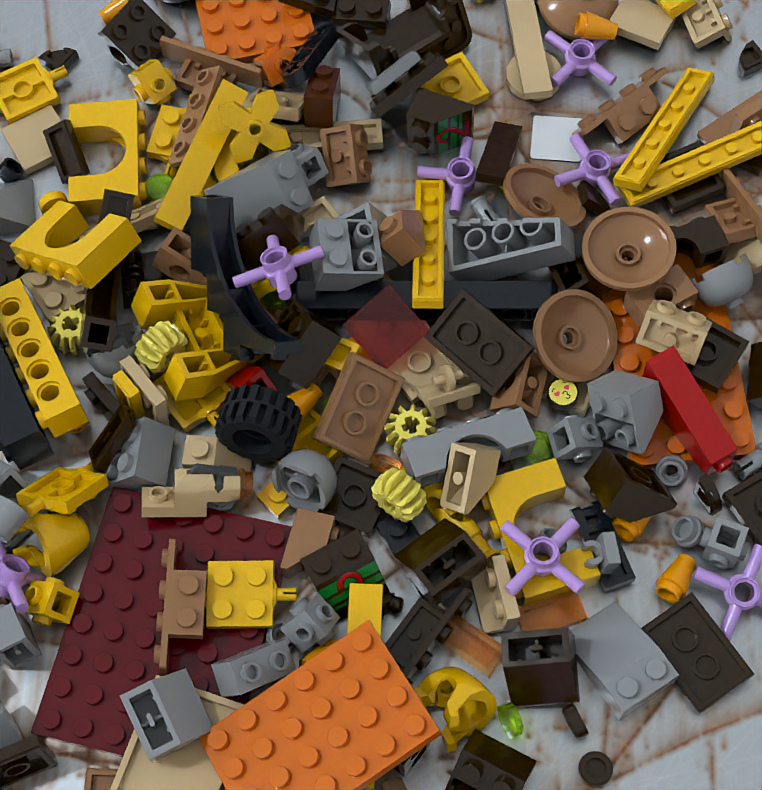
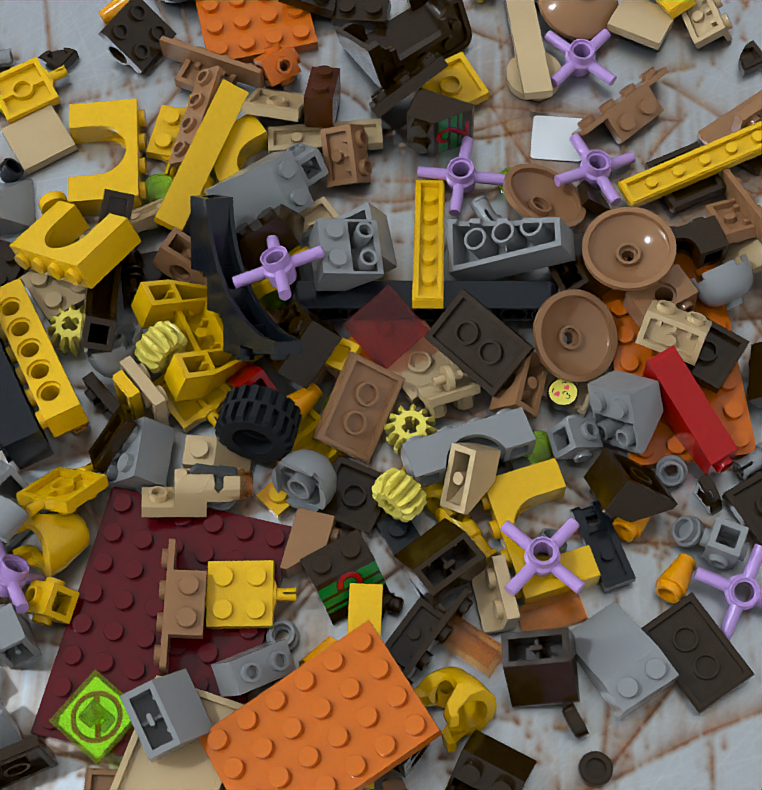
(66, 150): dark brown tile -> none
(93, 717): none -> clear neon green piece
(152, 82): yellow brick -> none
(261, 113): yellow plant -> none
(310, 55): black beam -> none
(315, 618): light grey brick -> none
(383, 463): clear orange tile -> none
(393, 72): light grey tile -> none
(403, 235): medium nougat slope -> none
(498, 153): dark brown tile -> none
(510, 719): clear neon green tile -> none
(594, 27): light orange cone -> none
(605, 551): light grey tile -> none
(663, 129): yellow tile -> none

